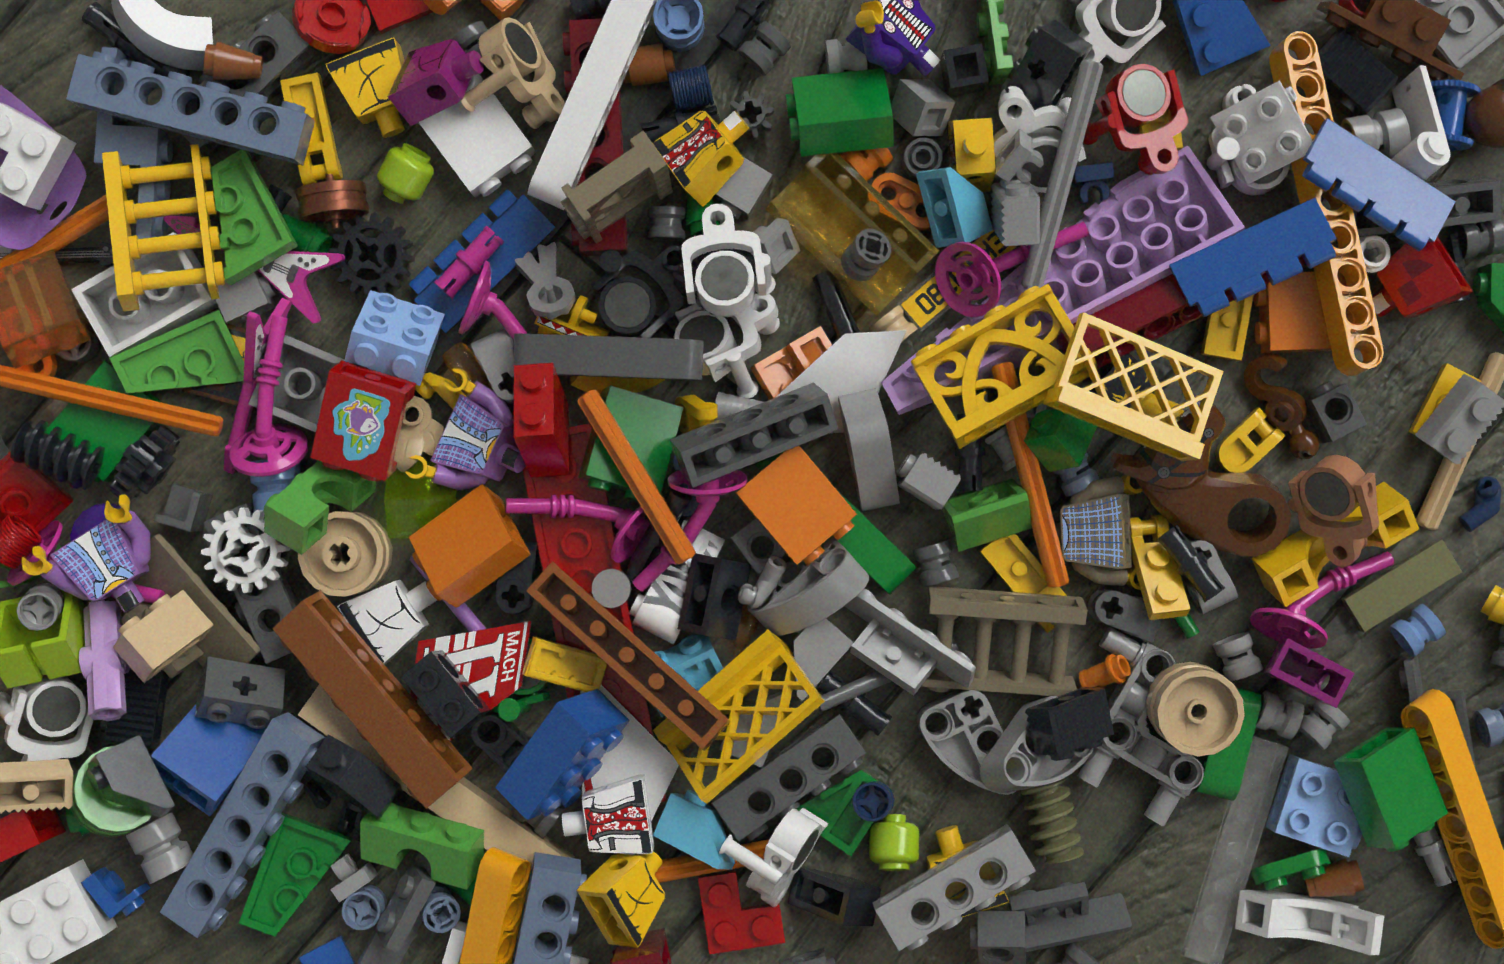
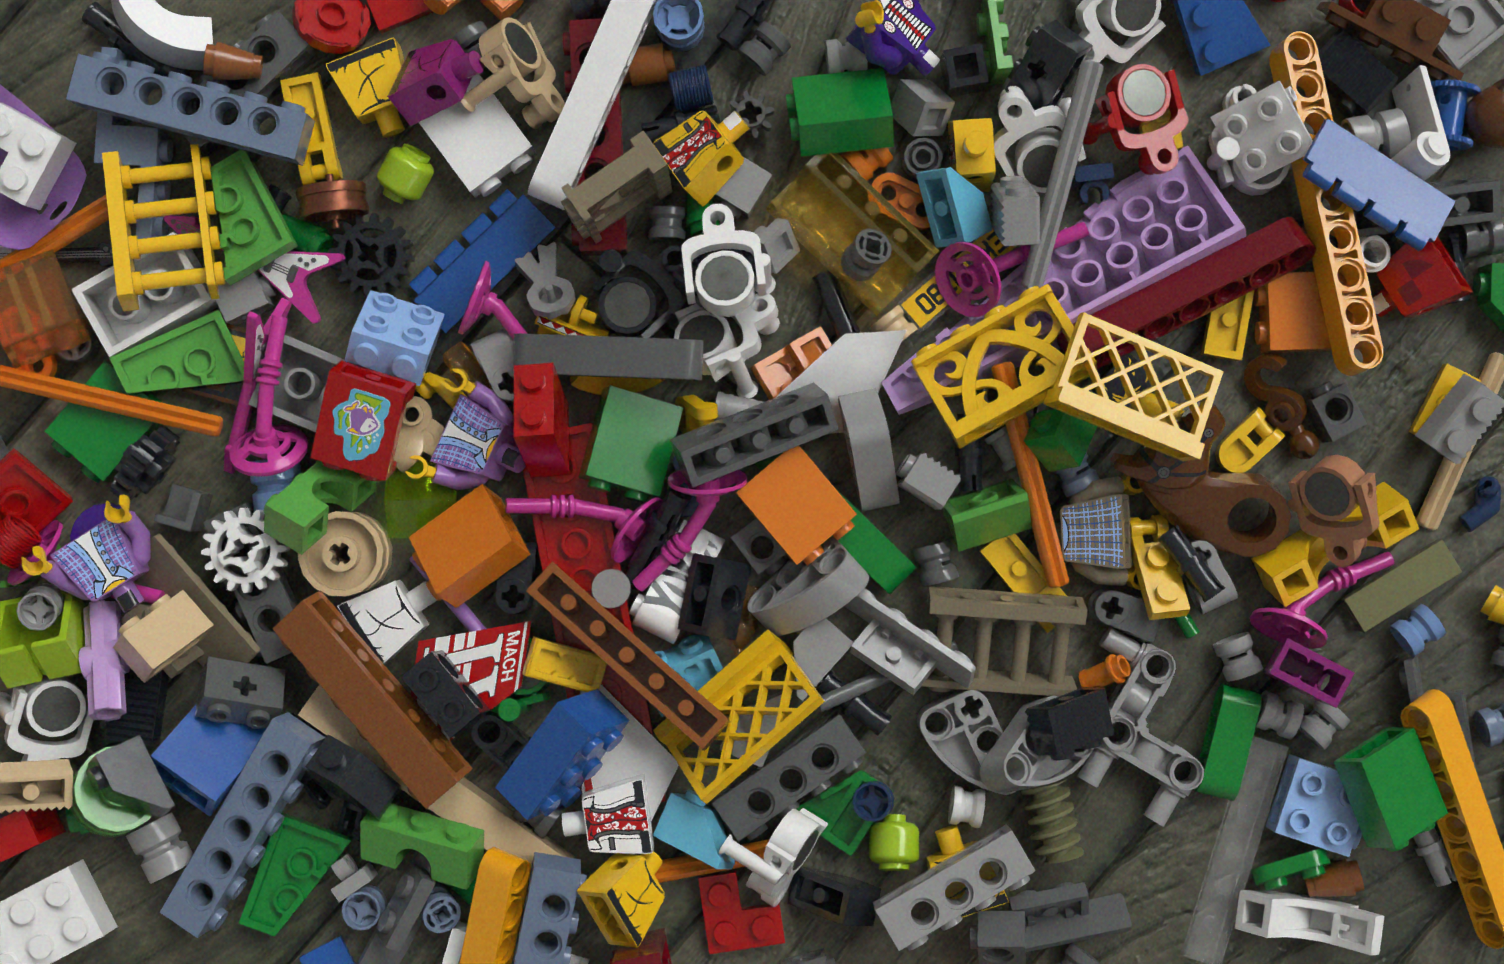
(57, 456): black piece -> none
(109, 893): blue bracket -> none
(469, 262): dark pink pin -> none
(636, 476): orange axle -> none
(766, 583): light grey arm -> none
(966, 806): none -> white wheel
(1015, 155): light grey tile -> none
(1211, 725): tan wheel -> none
(1243, 257): blue windscreen -> none

